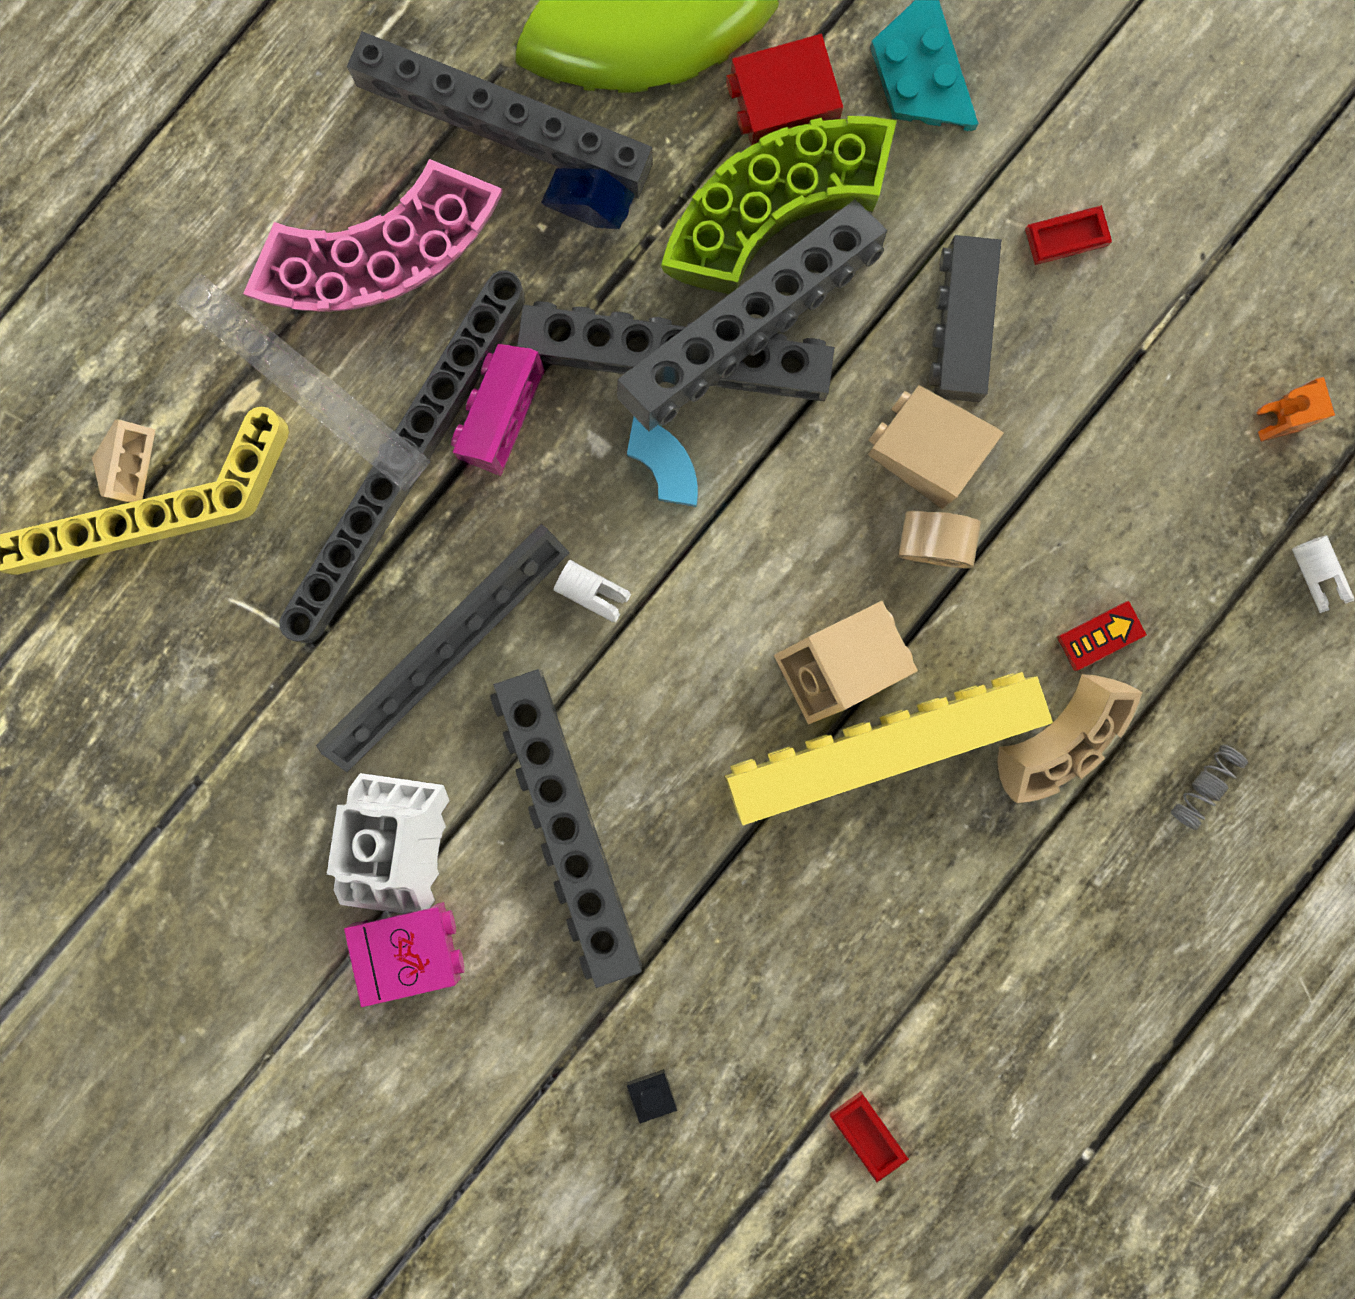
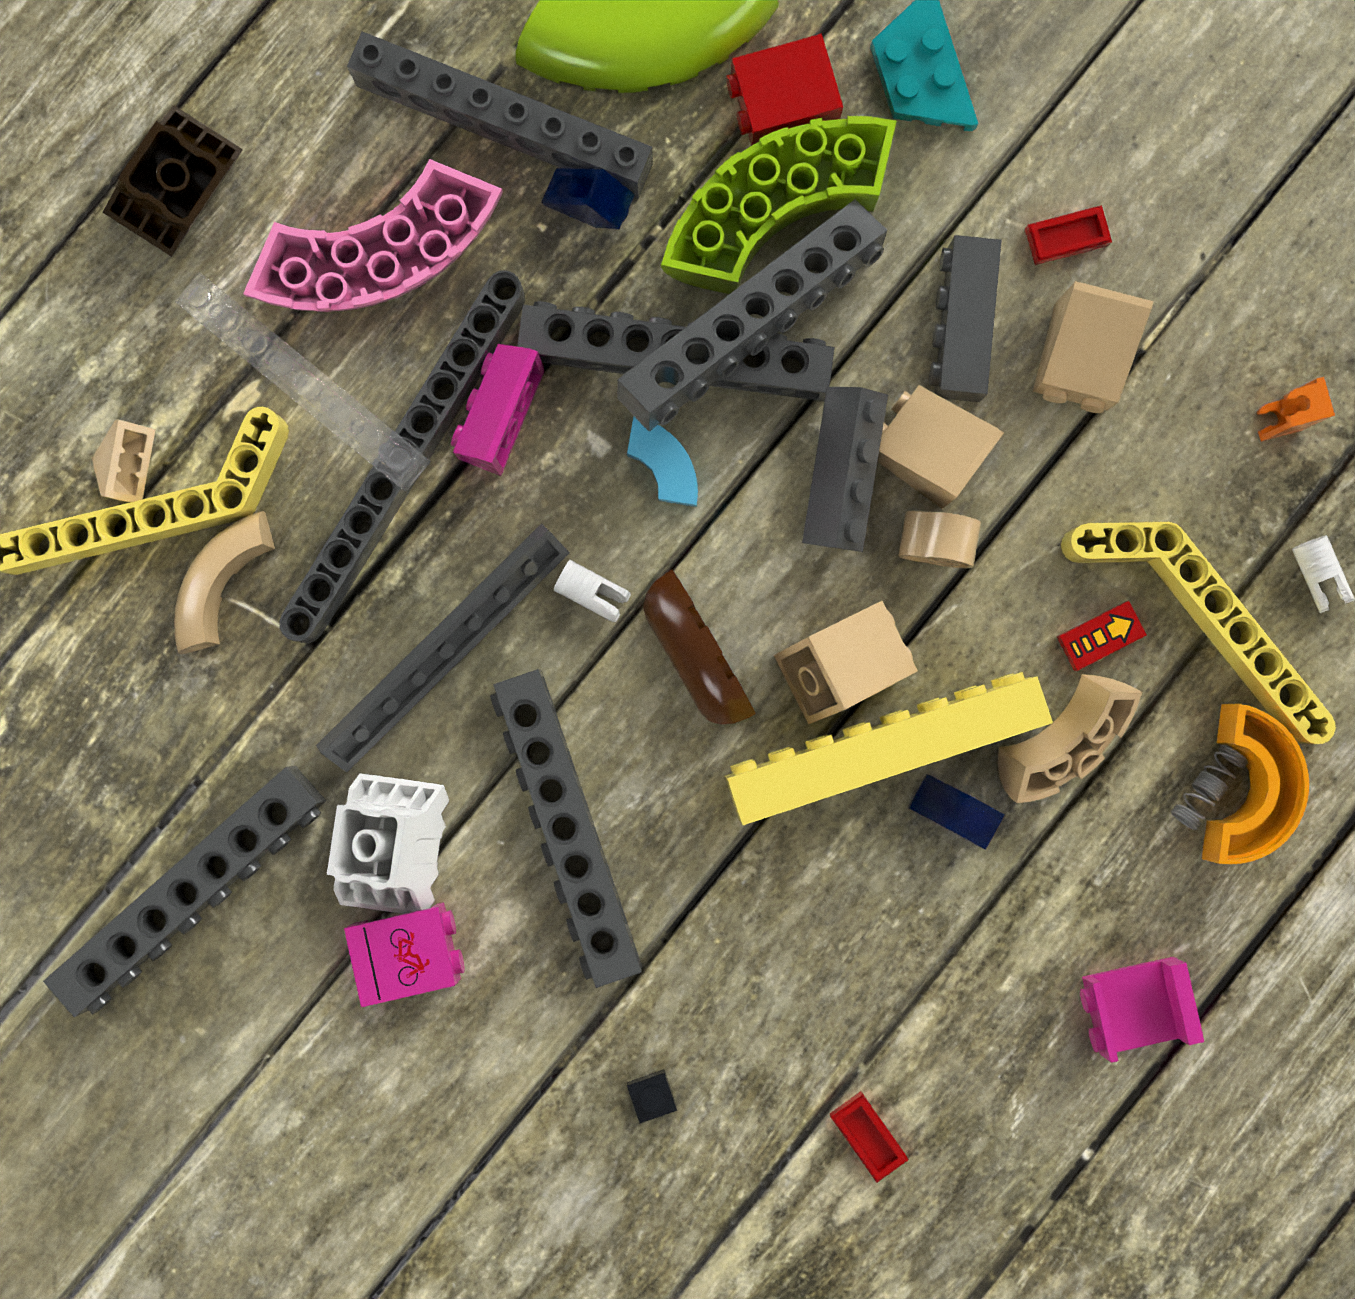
(75, 979): none -> dark grey brick
(171, 179): none -> dark brown slope
(208, 574): none -> tan brick
(695, 652): none -> reddish brown brick
(845, 468): none -> dark grey brick
(956, 811): none -> clear blue slope
(1091, 346): none -> tan slope
(1141, 1007): none -> dark pink panel
(1215, 625): none -> light yellow beam
(1276, 789): none -> light orange brick

